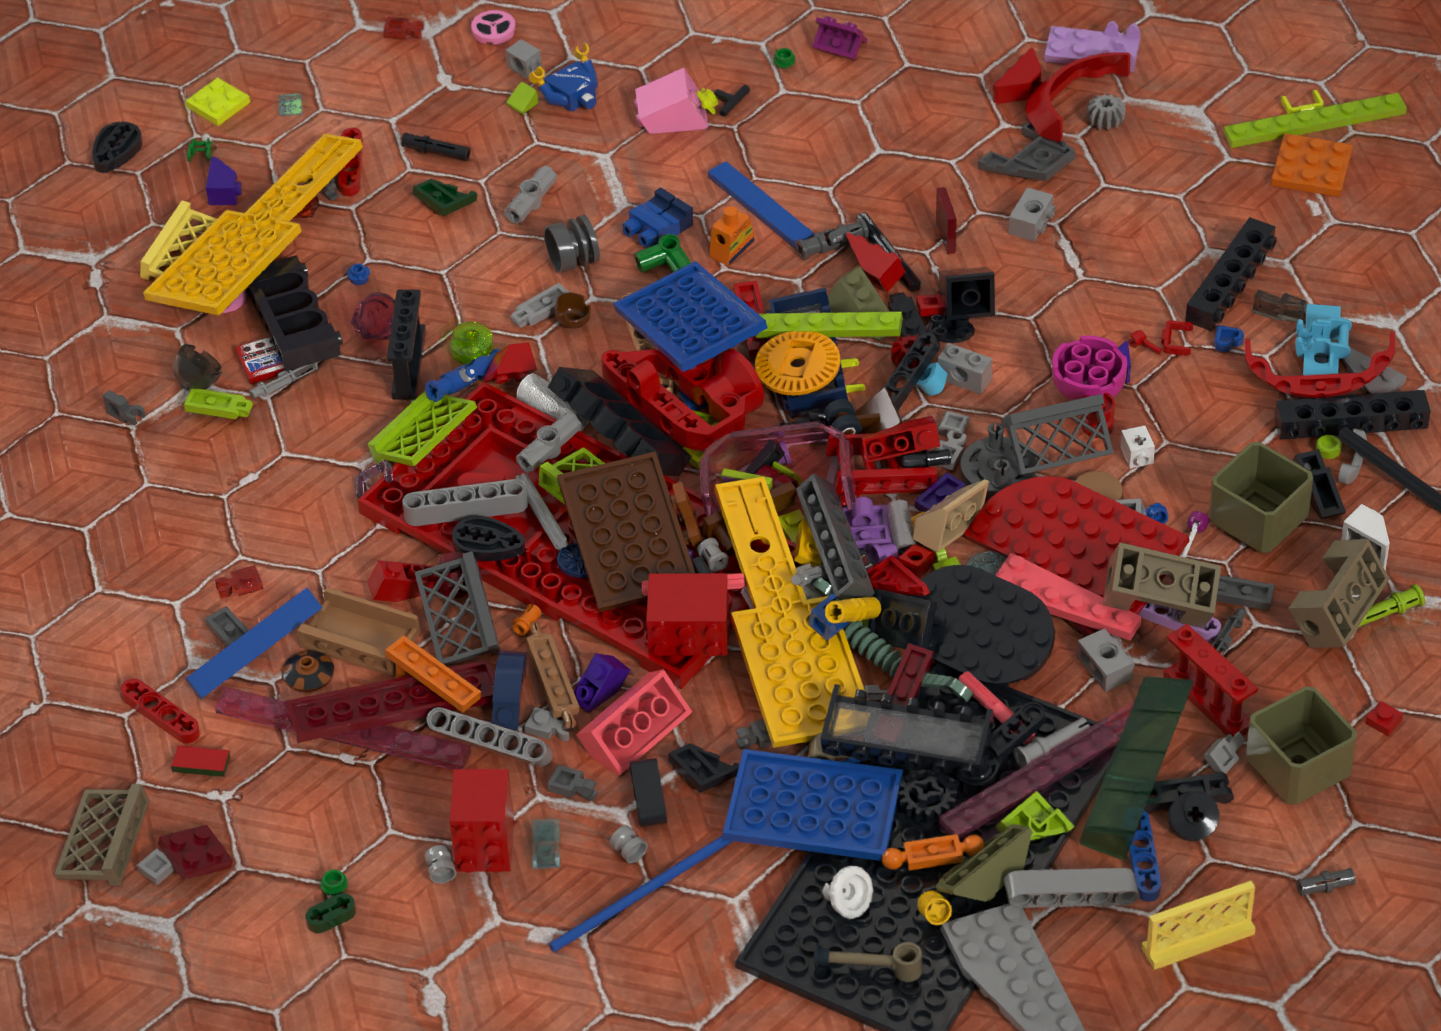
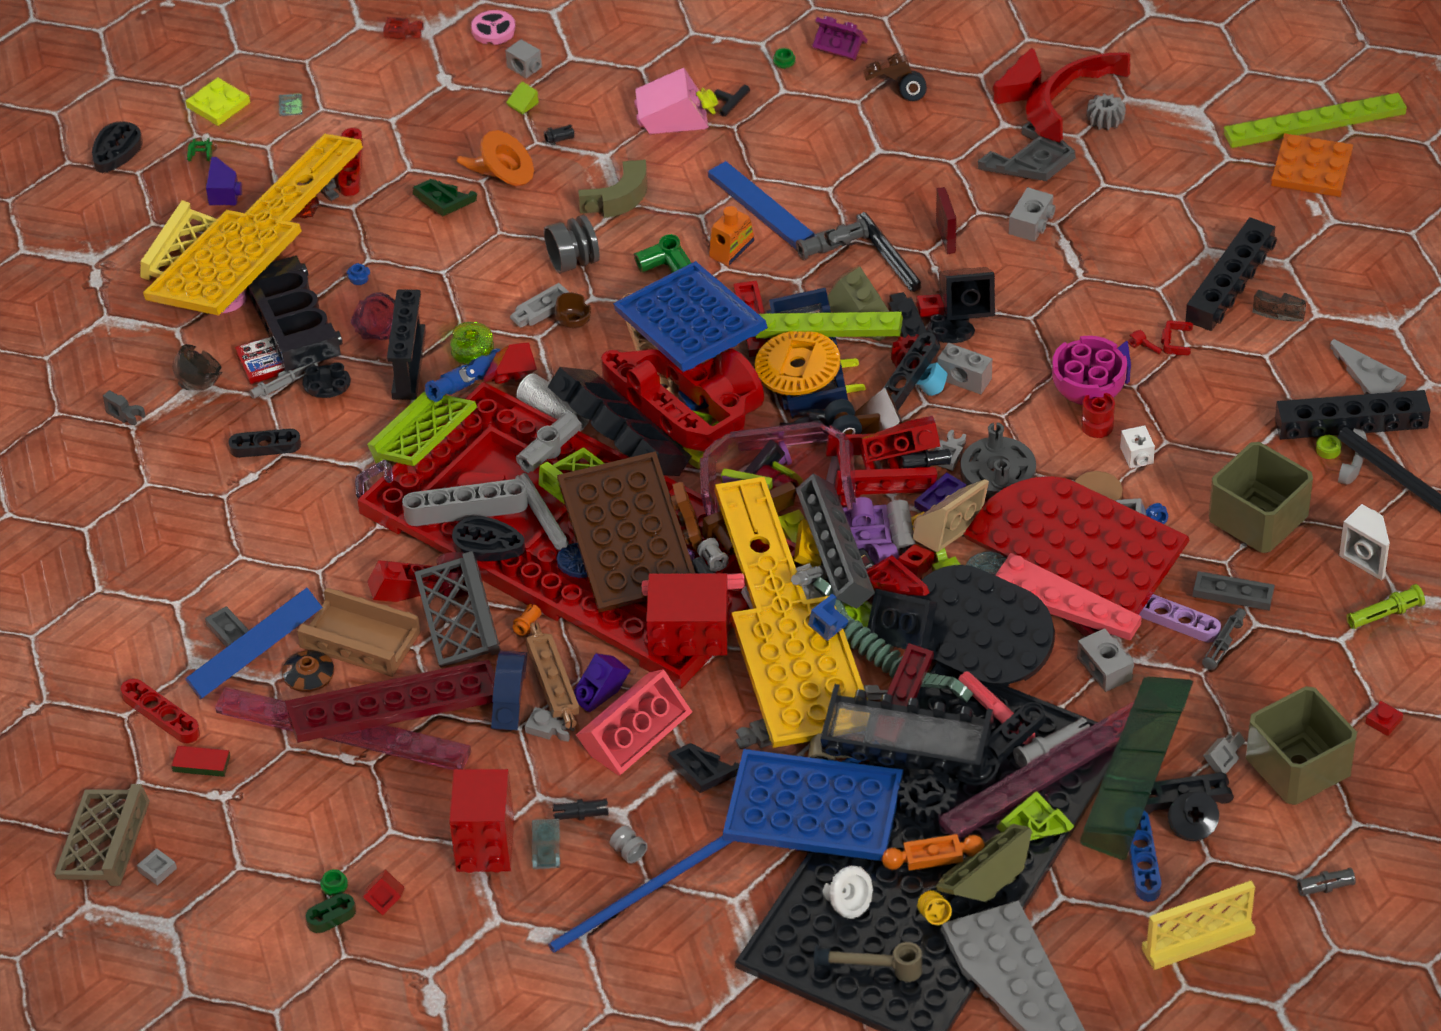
(195, 852): dark red plate -> none
(217, 404): lime hinge -> none
(242, 581): clear red plate -> none
(273, 448): none -> black beam
(326, 380): none -> black dish
(383, 892): none -> red panel
(415, 661): orange piece -> none
(426, 144): black pin -> none
(440, 864): light grey wheel -> none
(500, 742): light grey beam -> none
(501, 158): none -> orange piece
(530, 194): light grey piece -> none
(559, 134): none -> black pin
(569, 781): dark grey plate -> none
(570, 86): blue torso -> none
(580, 809): none -> black pin
(619, 197): none -> olive arch
(648, 792): black beam -> none
(658, 218): blue hips -> none
(852, 610): yellow axle -> none
(878, 265): red slope -> none
(911, 83): none -> reddish brown plate
(954, 422): light grey tile -> none
(1060, 412): dark grey fence -> none
(1071, 887): light grey beam -> none
(1073, 44): lavender hinge -> none
(1135, 576): dark tan plate -> none
(1196, 523): magenta hinge -> none
(1204, 695): red fence -> none
(1227, 338): blue tile -> none
(1314, 340): medium azure piece -> none
(1319, 104): neon yellow piece -> none
(1320, 385): red windscreen -> none
(1324, 493): black slope -> none
(1333, 614): dark tan plate -> none

